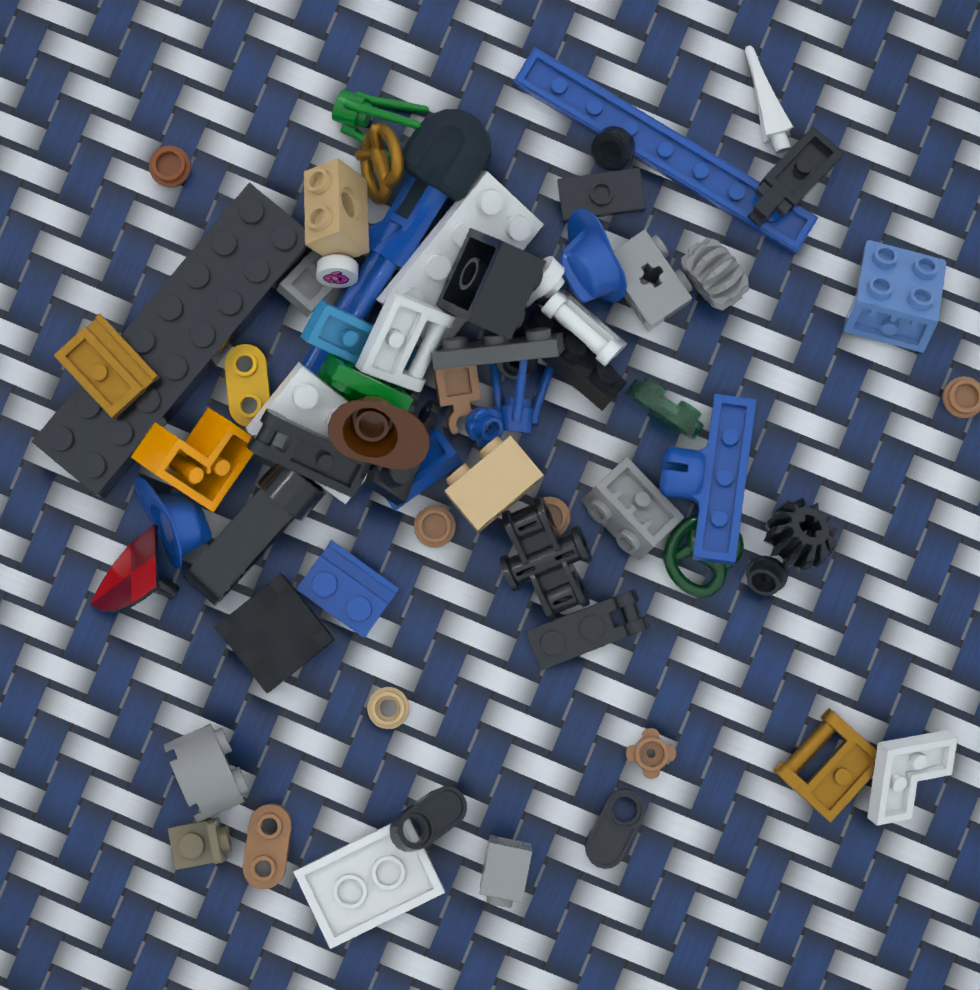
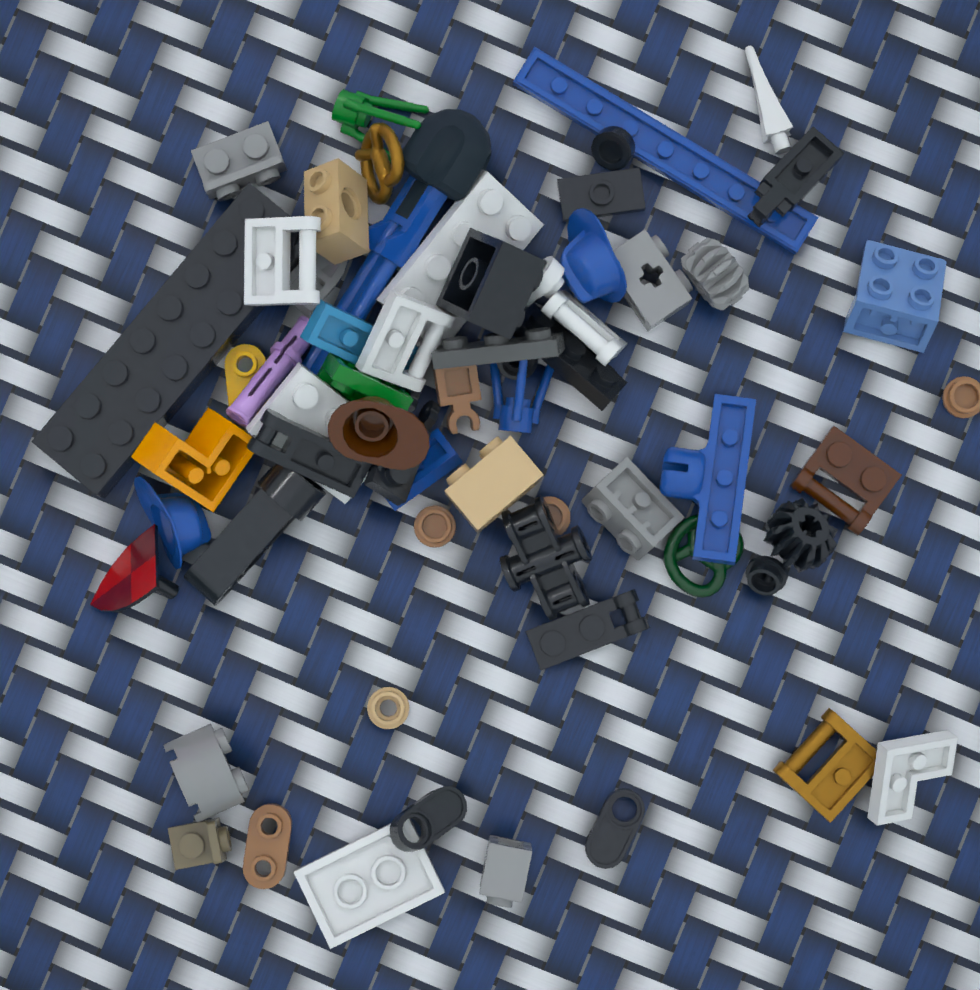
(106, 366): pearl gold plate -> none
(170, 166): dark orange plate -> none
(237, 160): none -> light grey bracket
(263, 384): none -> lavender pin
(268, 261): none -> white plate
(274, 633): black brick -> none
(337, 271): white tile -> none
(347, 589): blue plate -> none
(477, 422): blue plate -> none
(651, 398): clear green plate -> none
(651, 765): medium nougat plate -> none
(853, 469): none -> reddish brown plate

